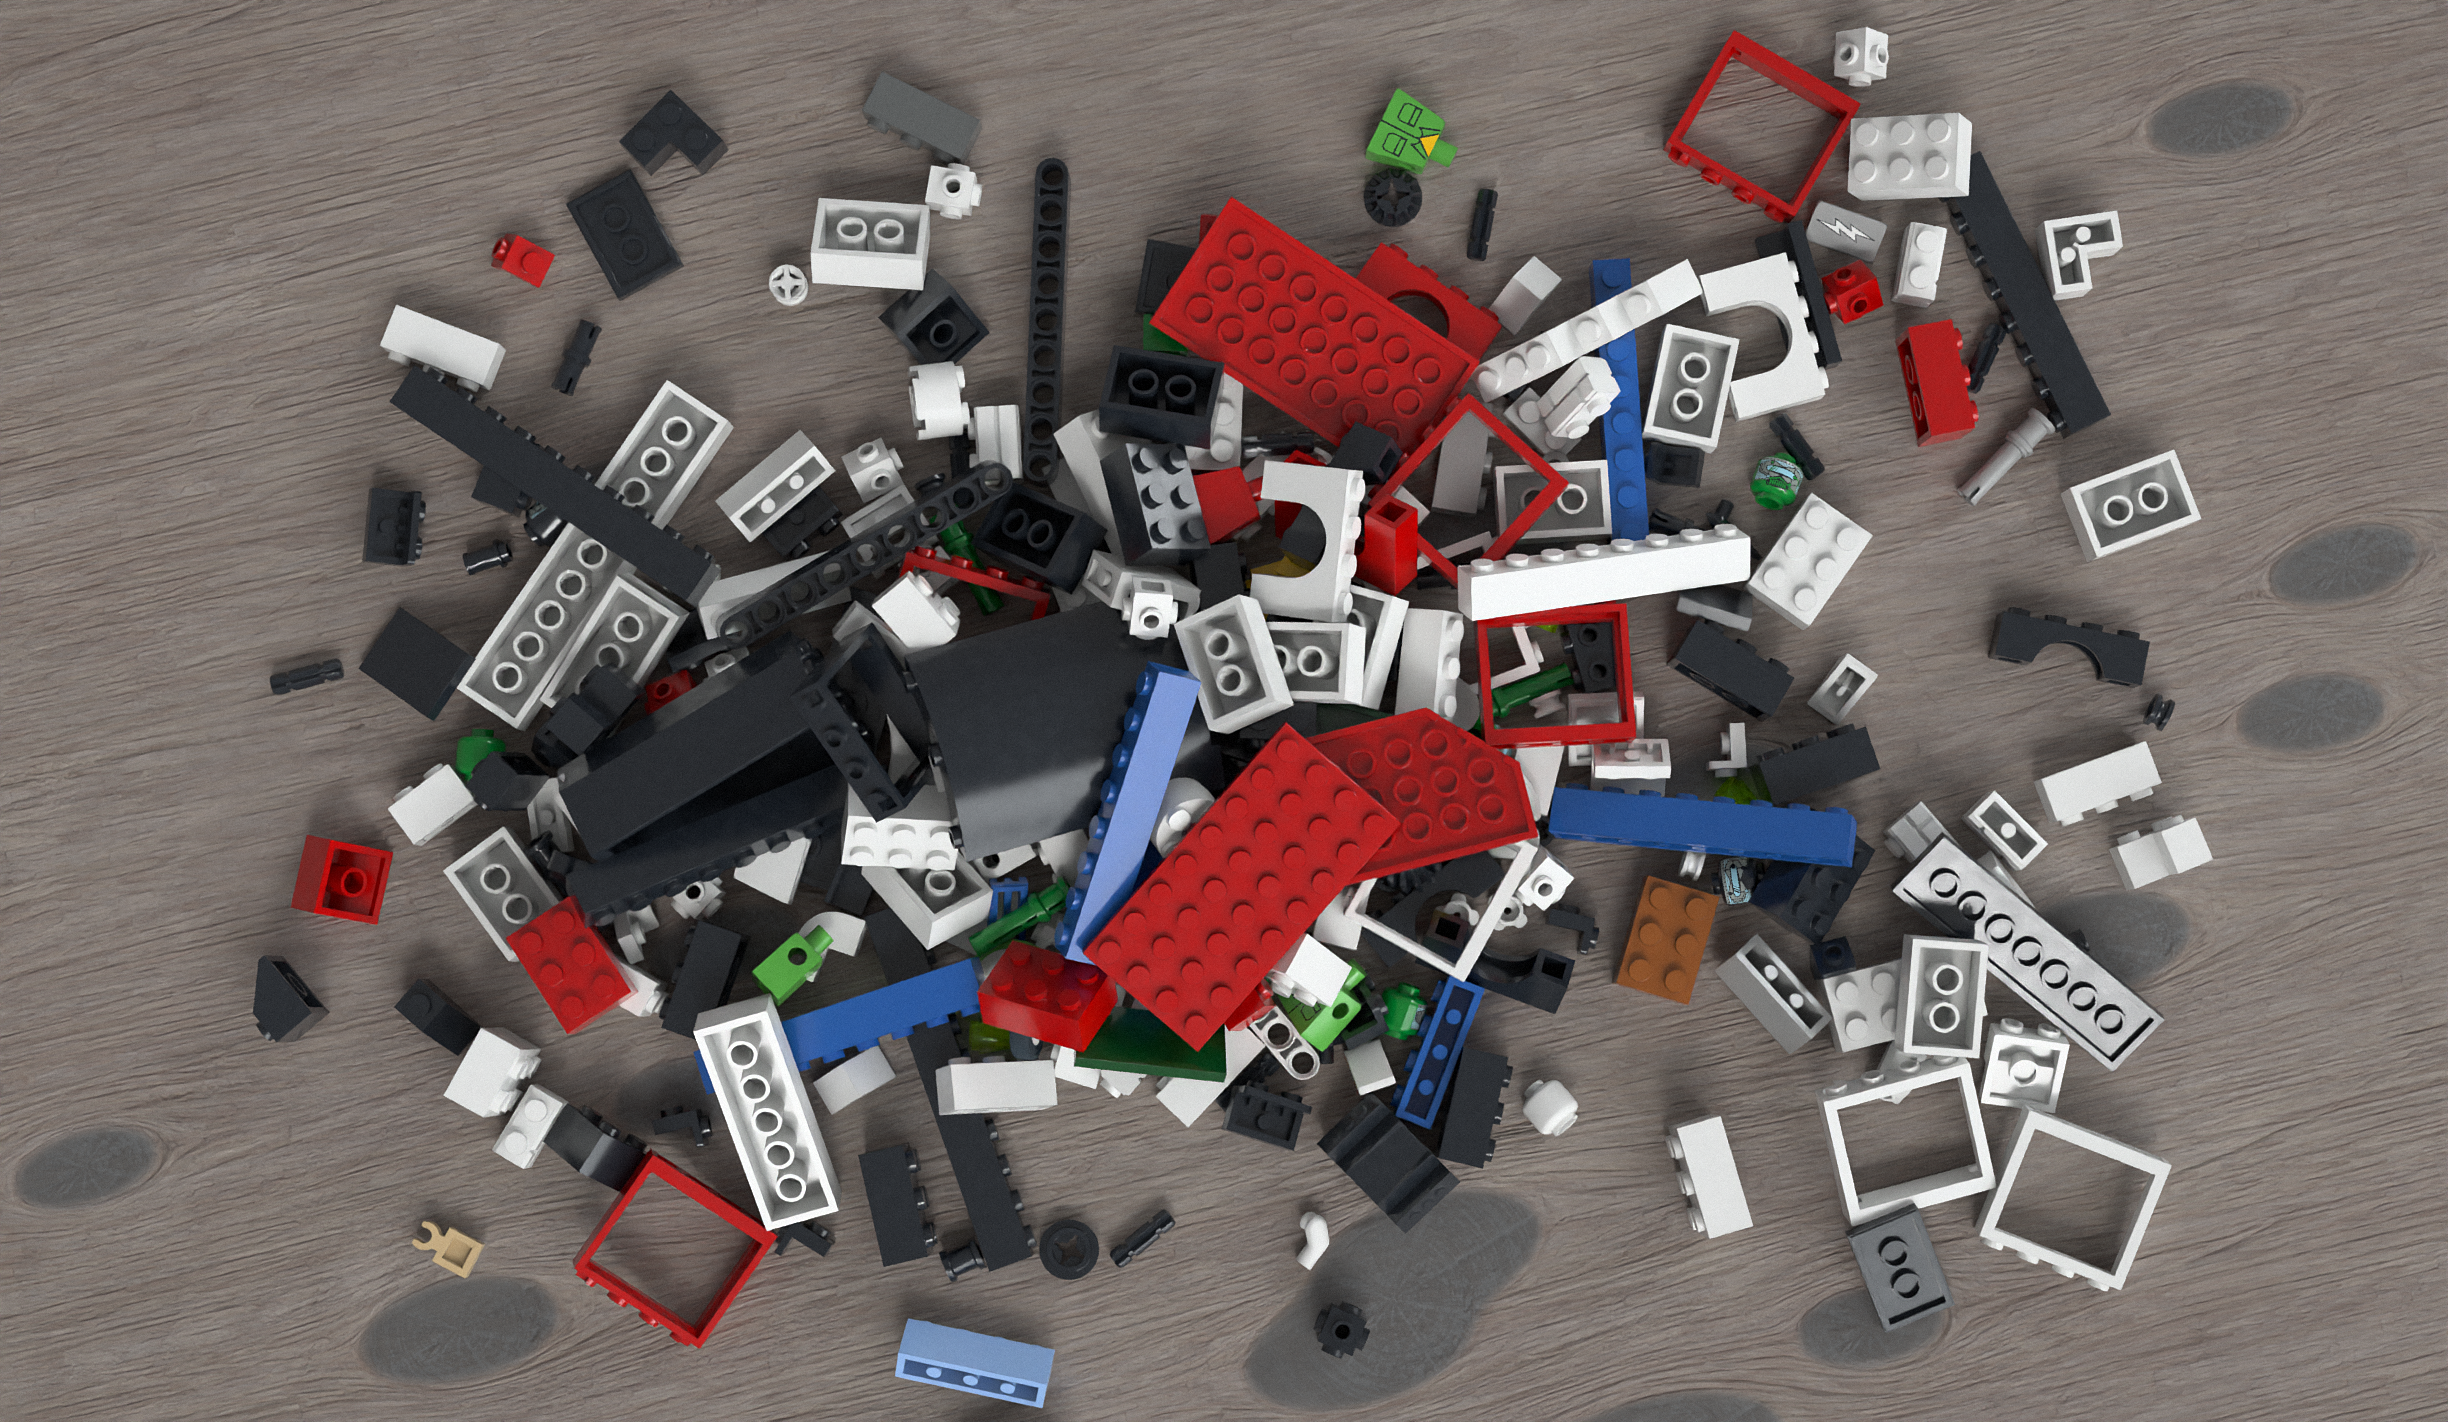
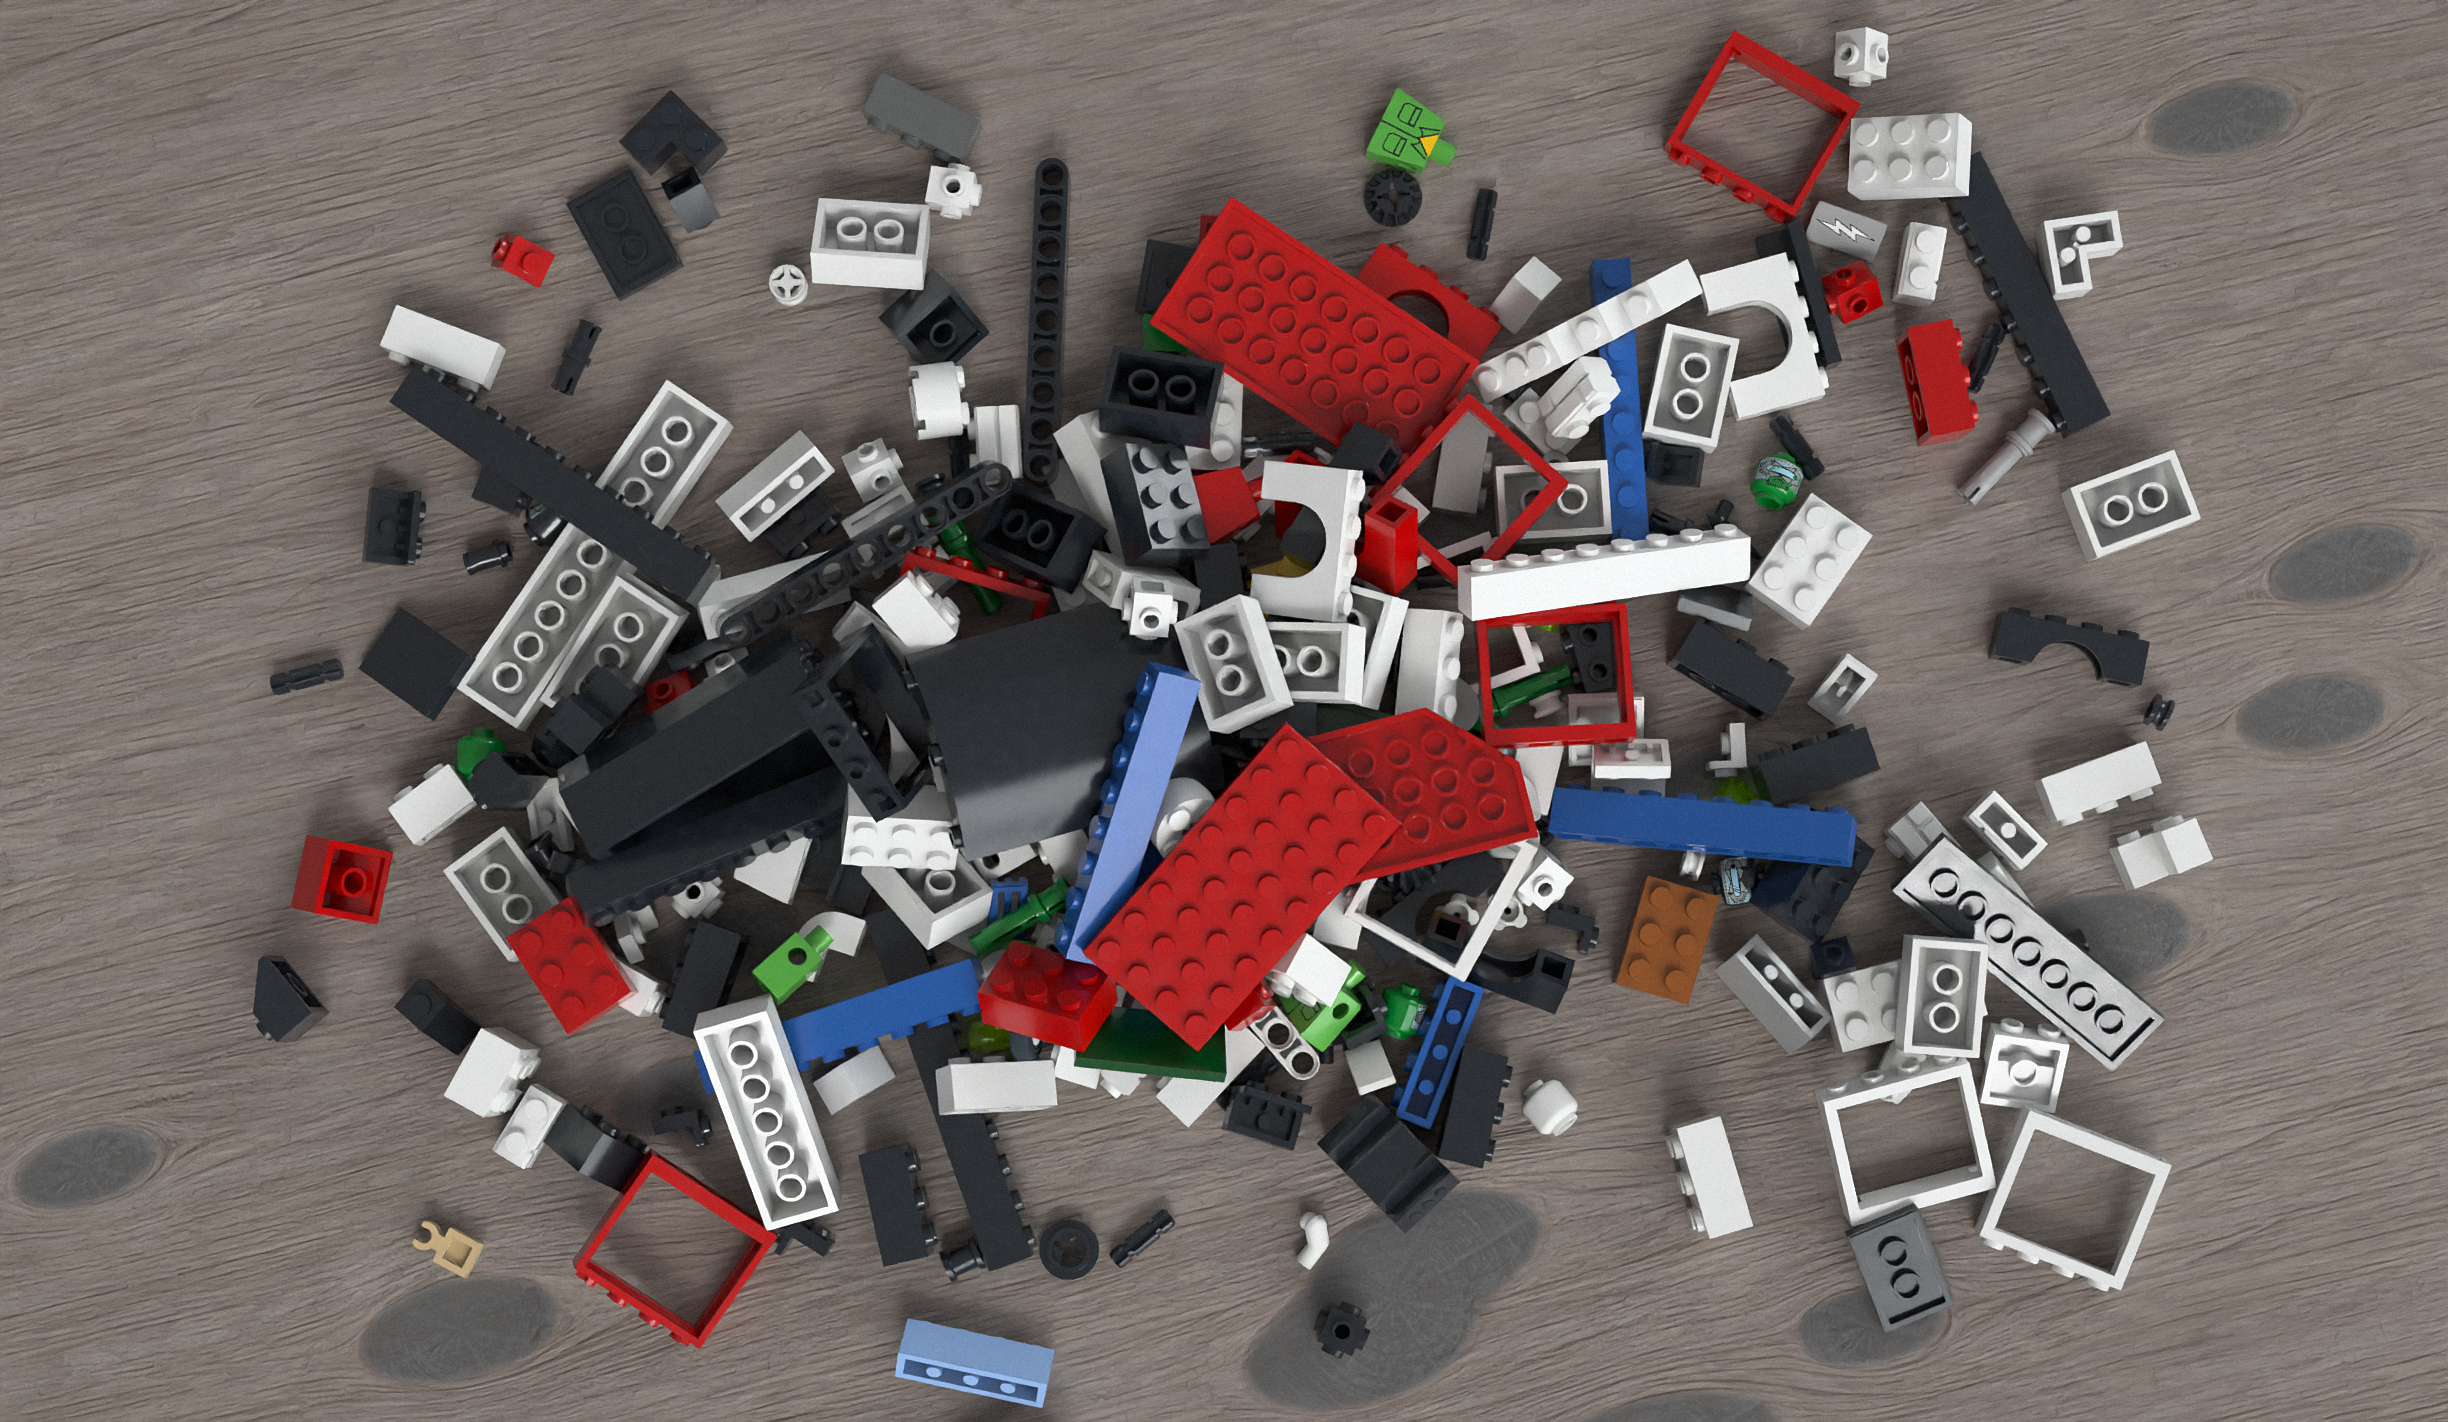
(690, 200): none -> black brick

